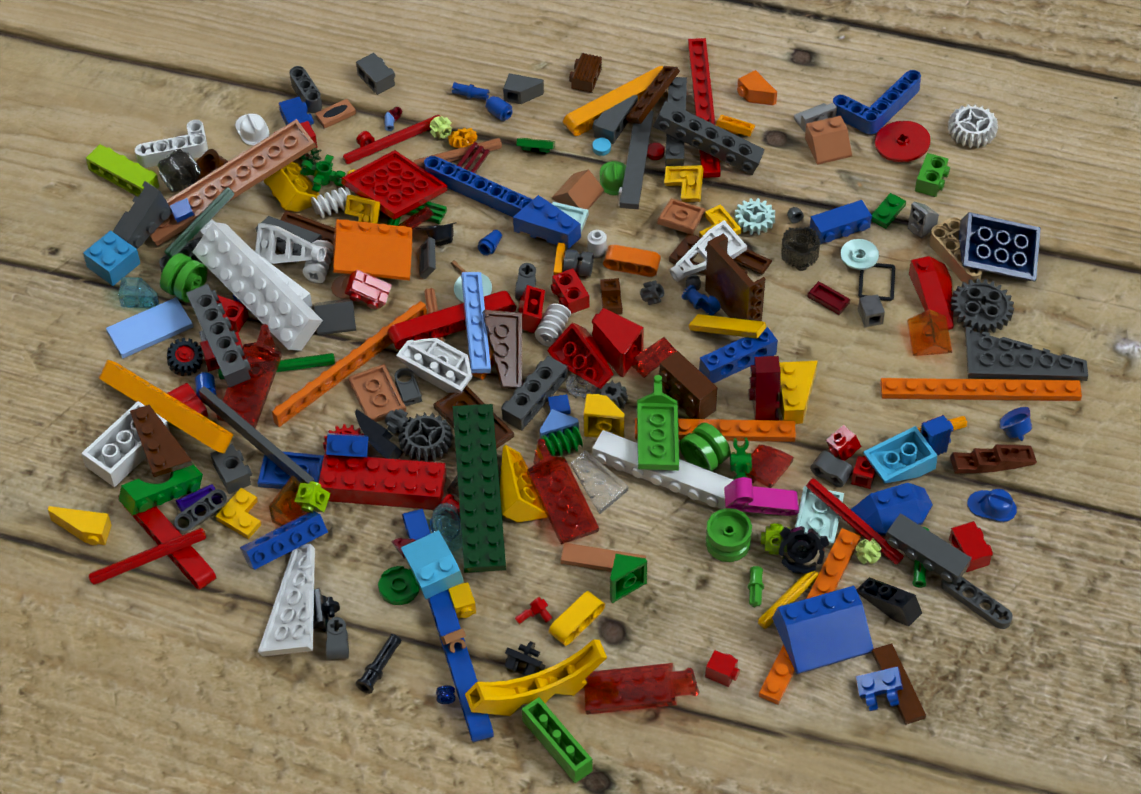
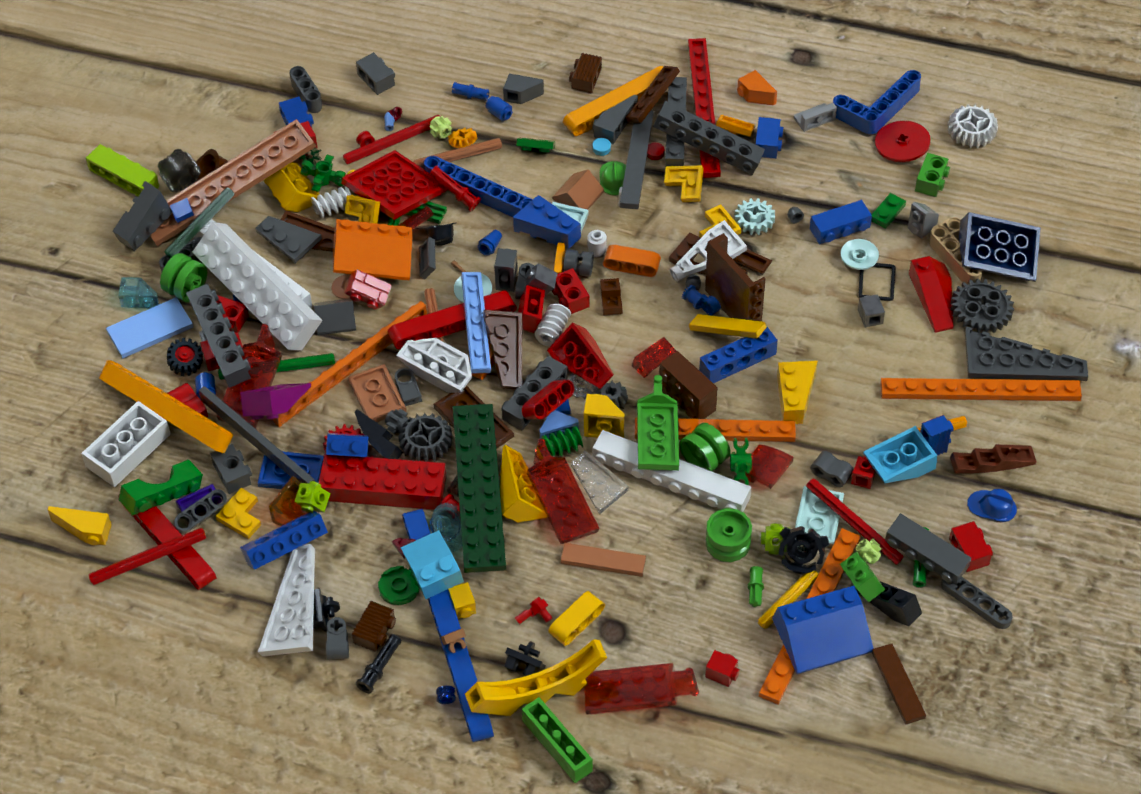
(111, 258): dark azure brick -> none
(158, 443): reddish brown wing -> none
(194, 143): white beam -> none
(252, 128): white piece -> none
(267, 240): white plate -> none
(272, 399): none -> magenta slope
(315, 270): white piece -> none
(335, 113): nougat tile -> none
(373, 626): none -> reddish brown brick
(462, 193): none -> red pin
(480, 149): dark red tile -> none
(506, 270): none -> dark grey brick
(541, 278): none -> flat silver brick
(547, 399): none -> red beam
(617, 339): red slope -> none
(627, 575): green slope -> none
(652, 292): dark grey gear -> none
(681, 216): nougat tile -> none
(749, 498): dark pink beam -> none
(765, 387): dark red wedge -> none
(768, 136): none -> blue brick
(800, 247): clear smoke brick -> none
(828, 140): nougat slope -> none
(828, 298): dark red tile -> none
(843, 443): red brick -> none
(862, 576): none -> bright green brick
(879, 683): plate -> none
(884, 506): blue wedge -> none
(929, 334): clear orange slope -> none
(1016, 423): blue piece -> none

